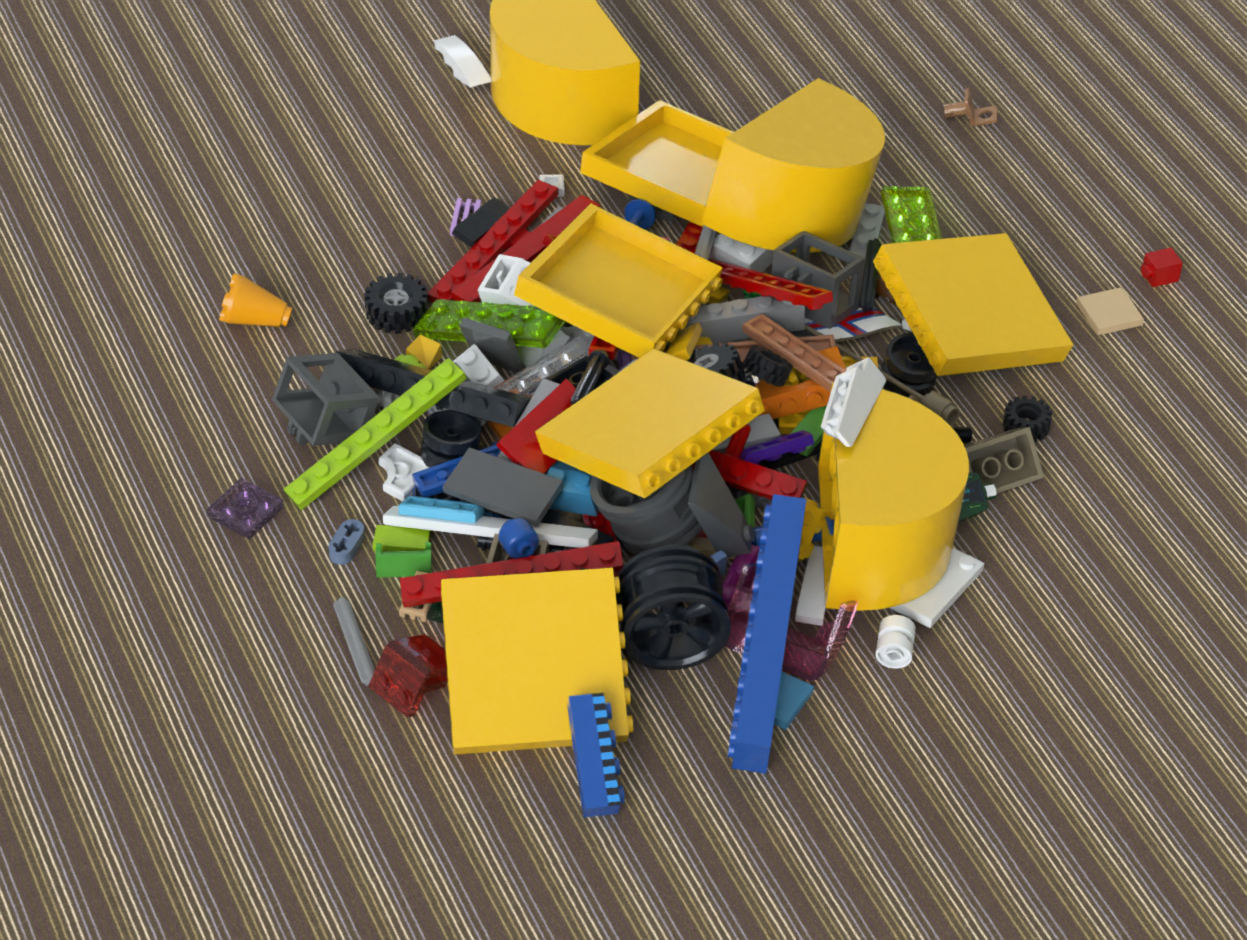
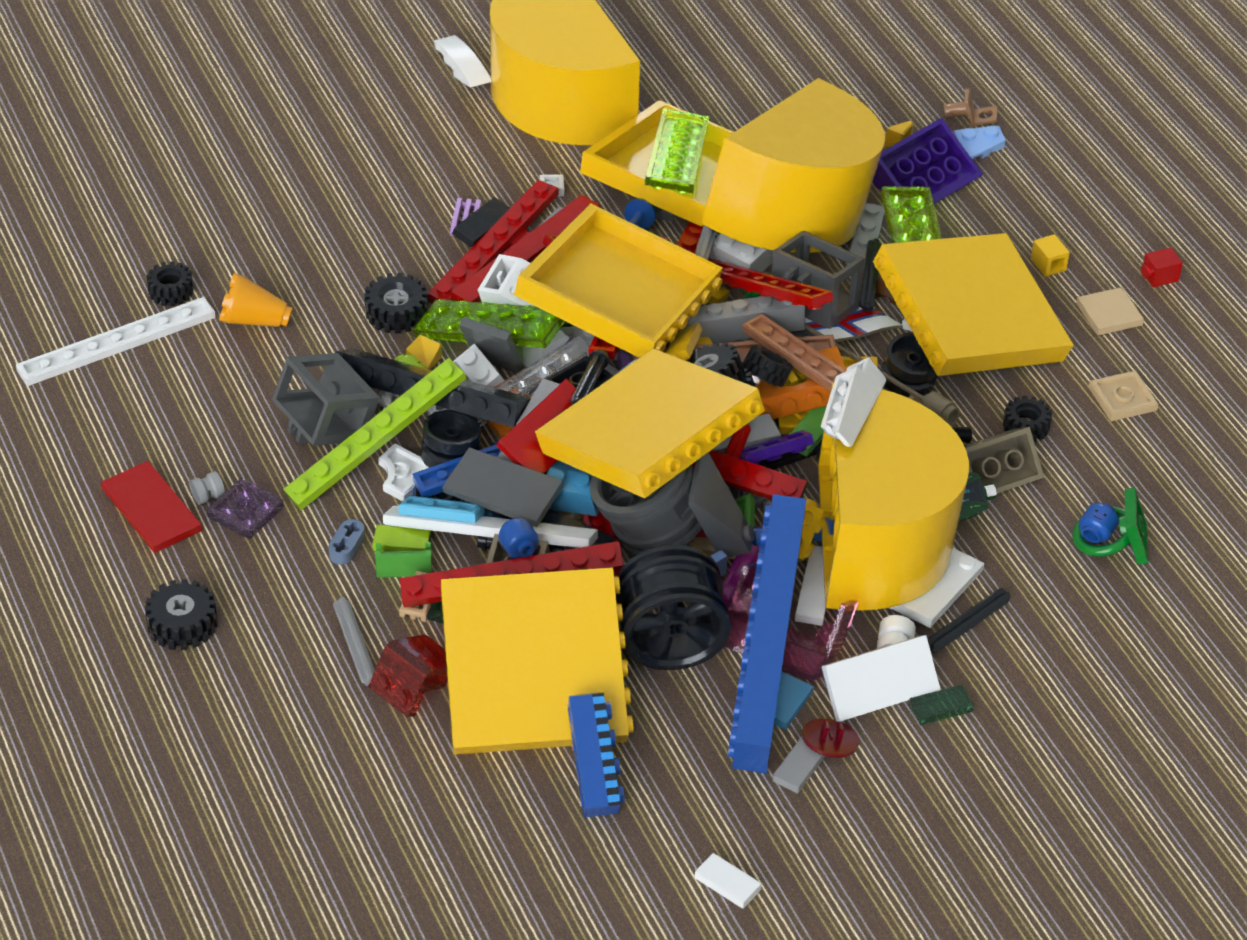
(115, 341): none -> white tile
(151, 506): none -> red tile
(171, 293): none -> black tyre
(181, 614): none -> black wheel
(206, 488): none -> light grey wheel
(677, 151): none -> clear neon green plate
(728, 880): none -> white tile
(797, 767): none -> light grey tile
(830, 738): none -> dark red piece
(880, 678): none -> white tile
(897, 133): none -> yellow slope
(927, 159): none -> dark purple slope
(941, 704): none -> clear green tile
(968, 620): none -> black axle
(981, 140): none -> light blue wing
(1050, 255): none -> yellow brick
(1098, 522): none -> blue head
(1123, 395): none -> tan tile
(1132, 528): none -> green tile

